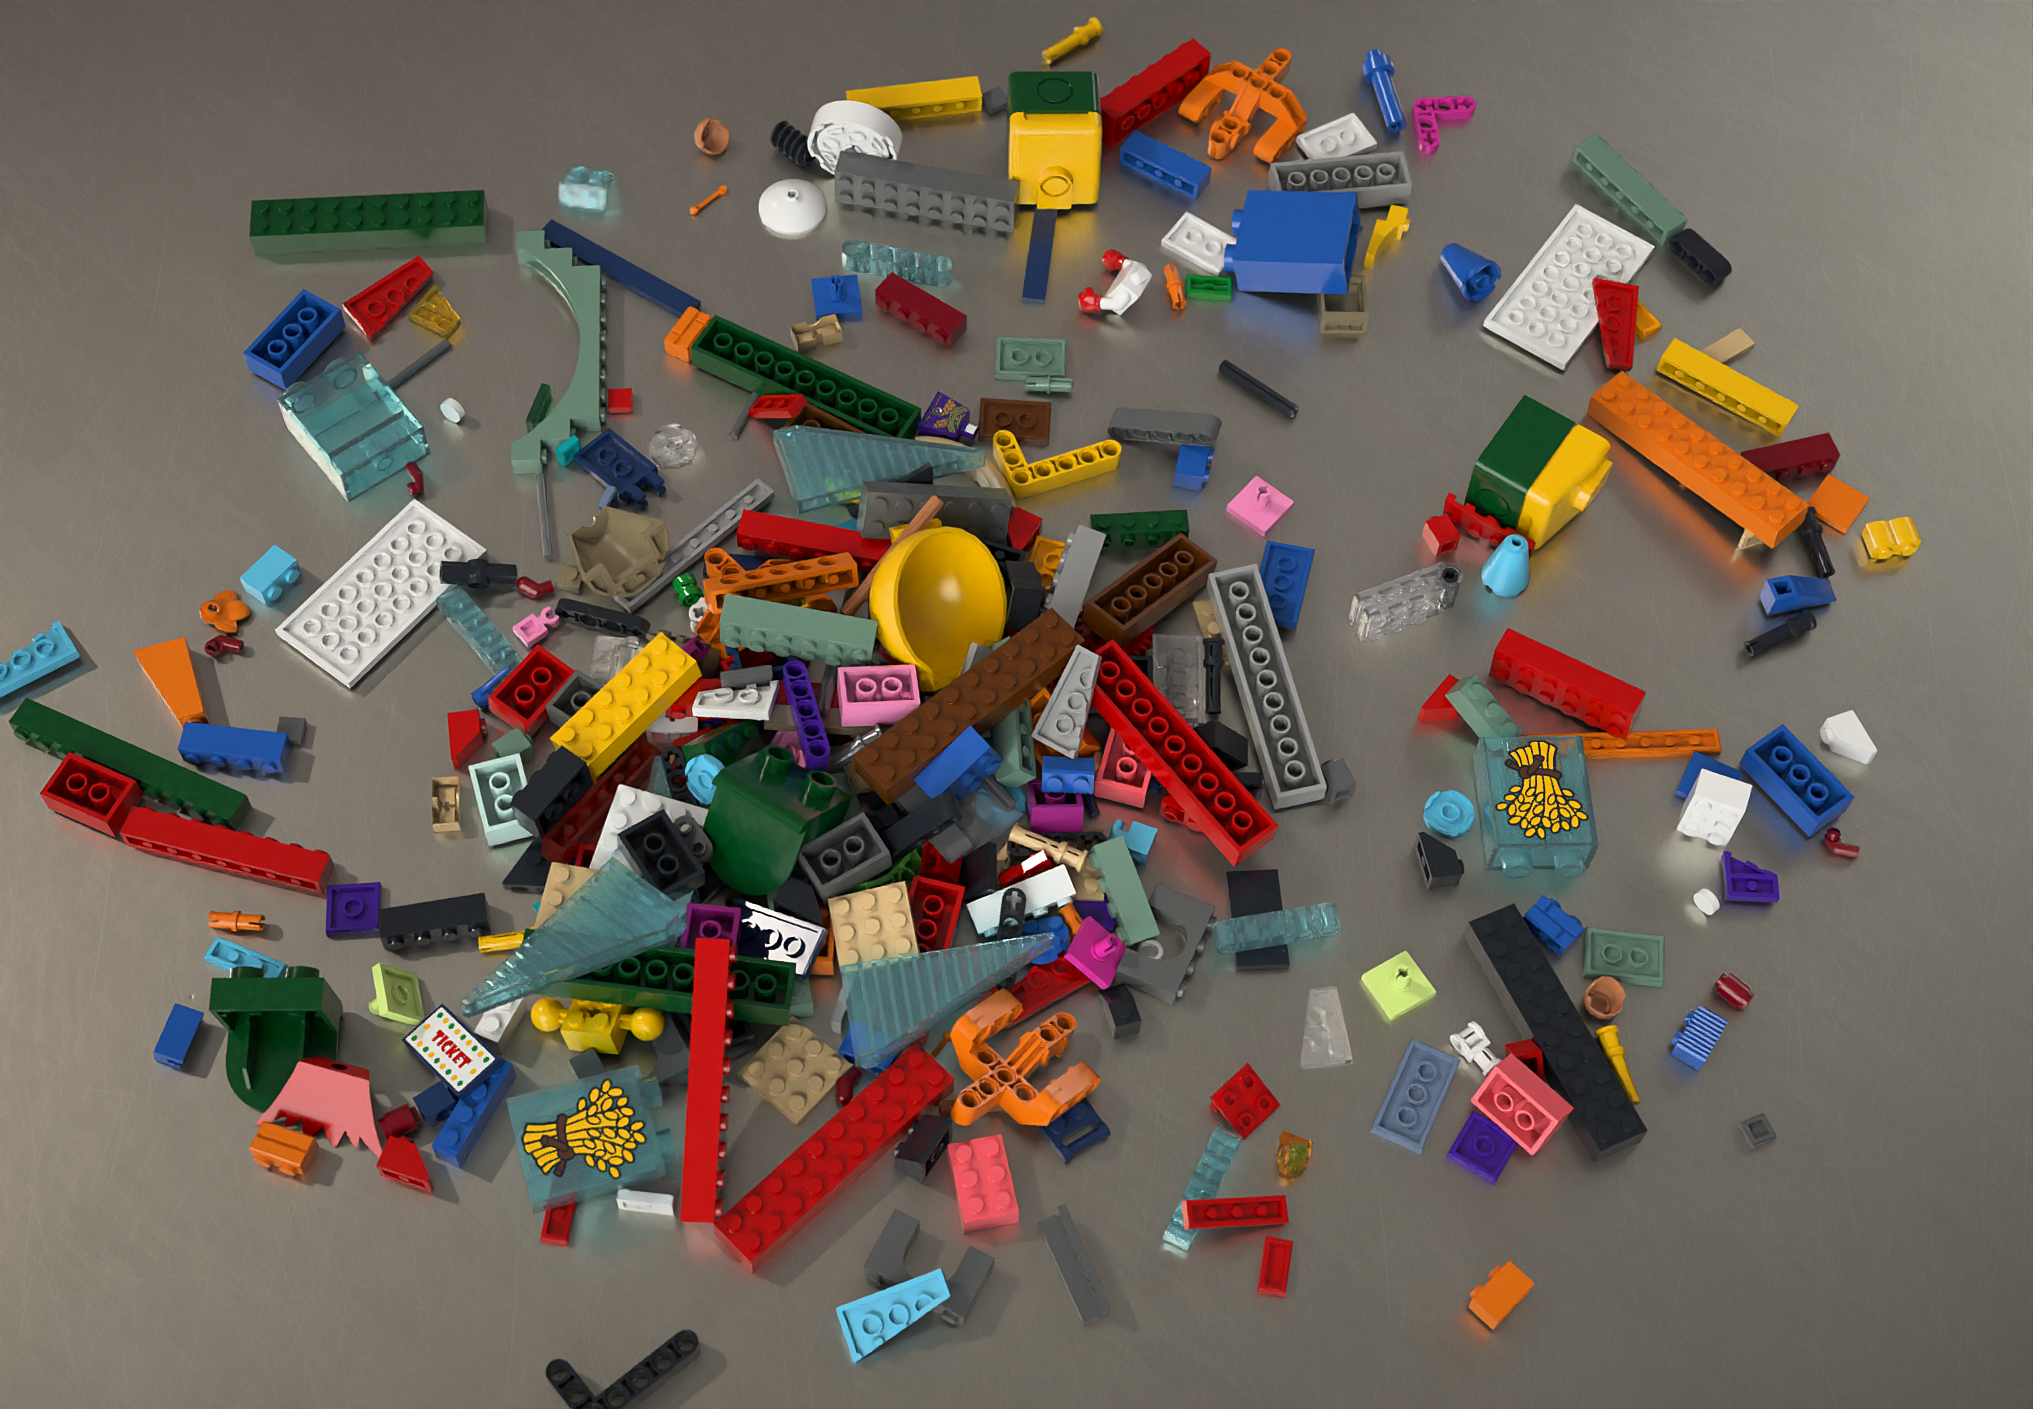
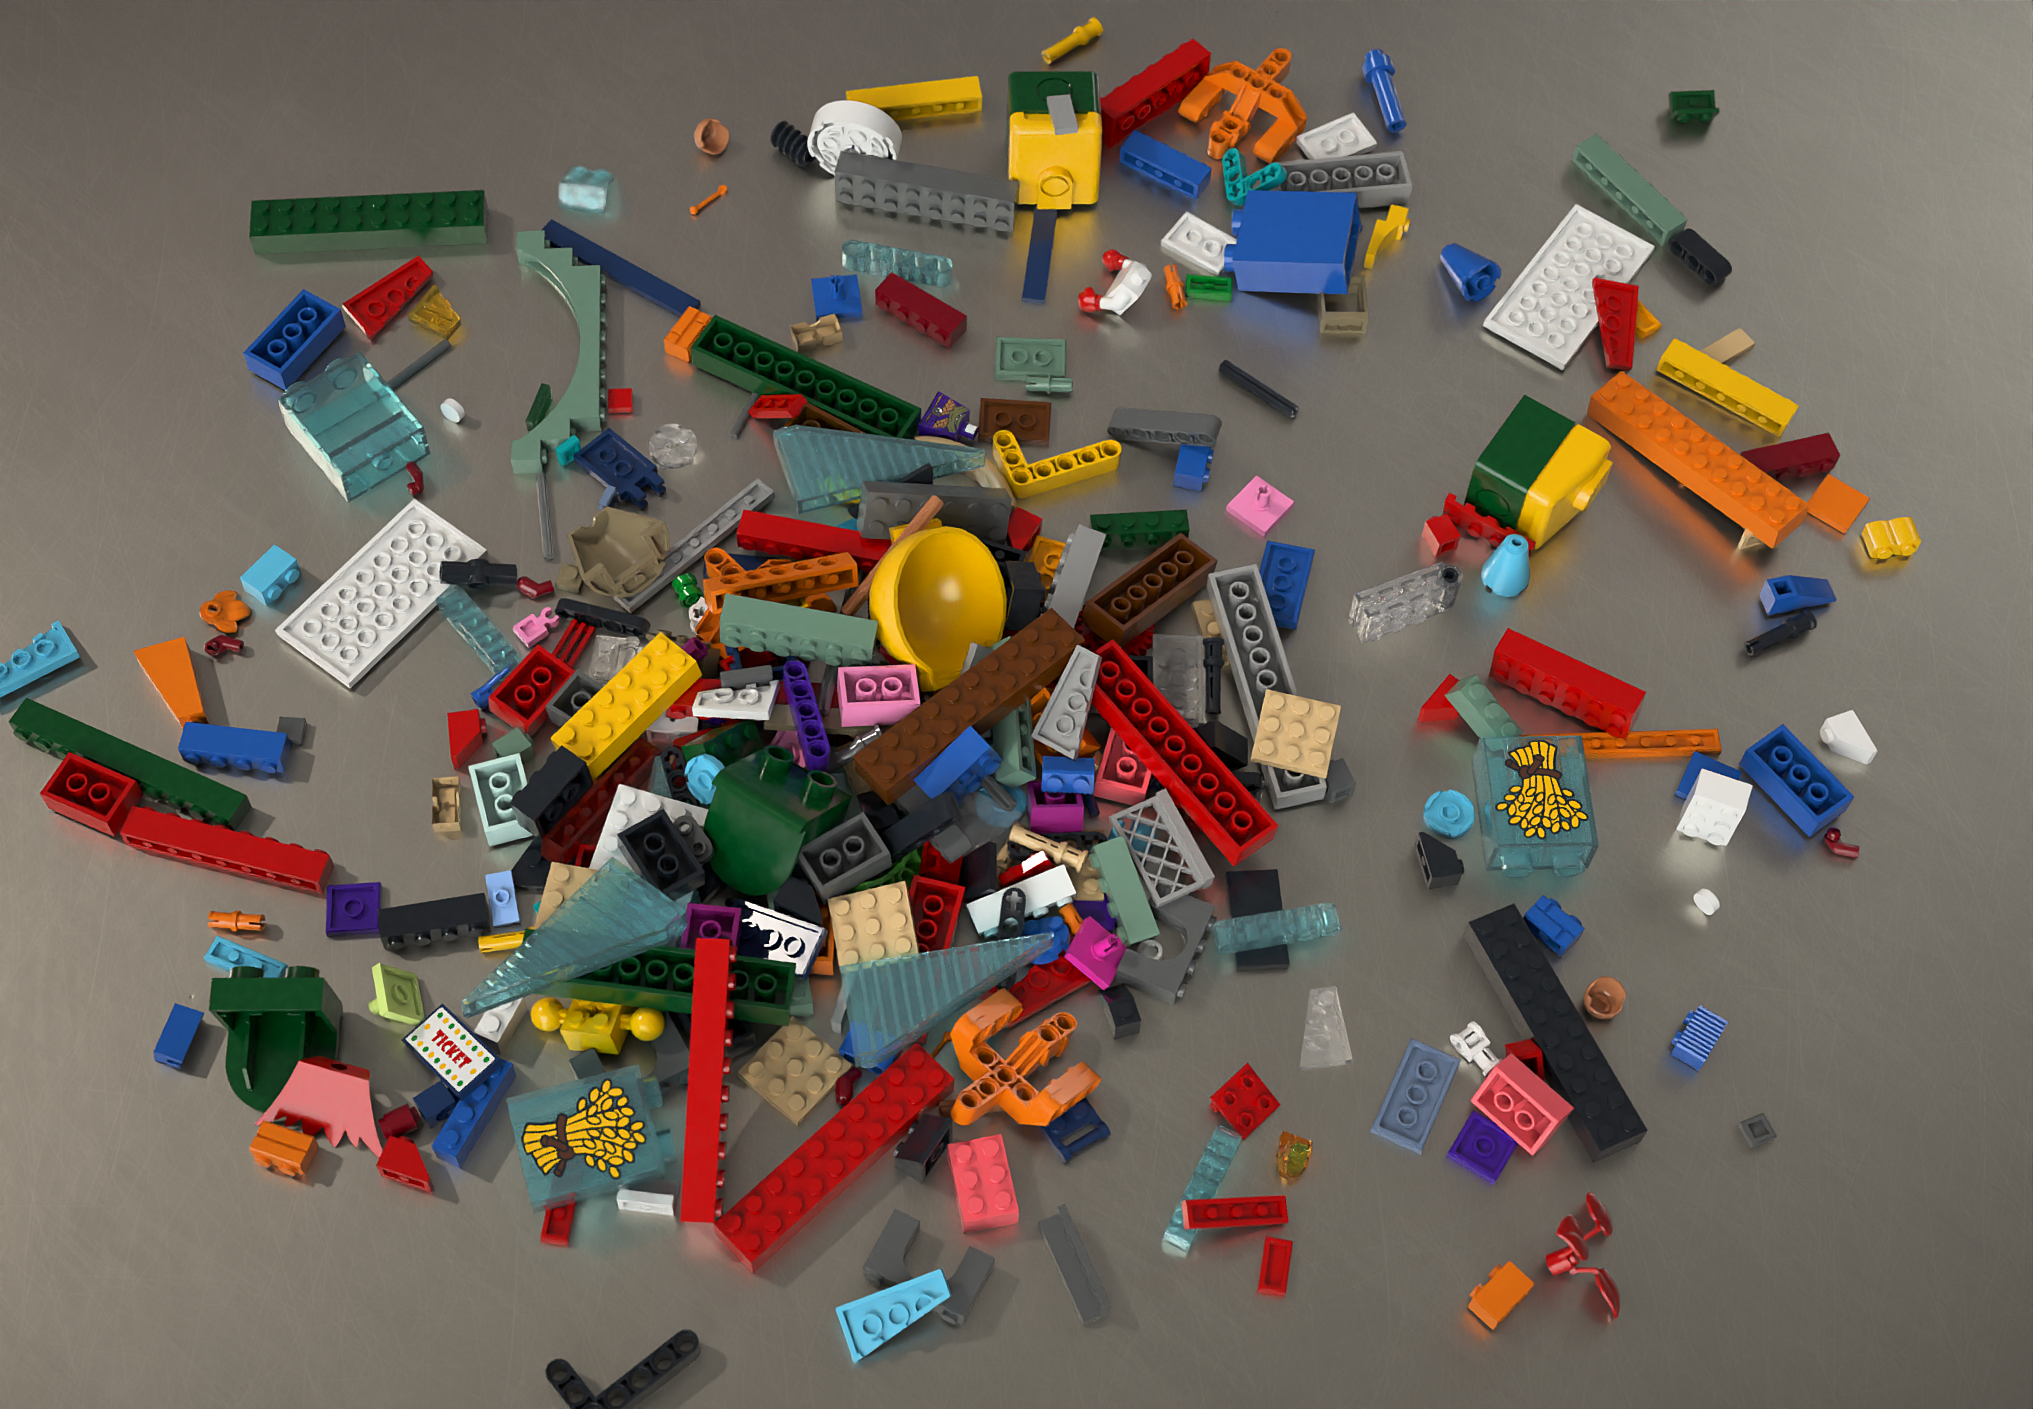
(502, 898): none -> light blue plate
(574, 625): none -> red tile
(792, 206): white dish -> none
(994, 100): dark grey tile -> none
(1062, 114): none -> light grey tile
(1183, 842): none -> light grey fence
(1270, 176): none -> teal beam
(1295, 733): none -> tan plate
(1398, 985): yellowish green tile -> none
(1430, 116): dark pink beam -> none
(1568, 1257): none -> red plant
(1615, 1053): yellow pin -> none
(1624, 956): sand green tile -> none
(1692, 105): none -> dark green bracket
(1734, 990): dark red brick -> none
(1748, 881): dark purple wing -> none
(1812, 533): black pin -> none

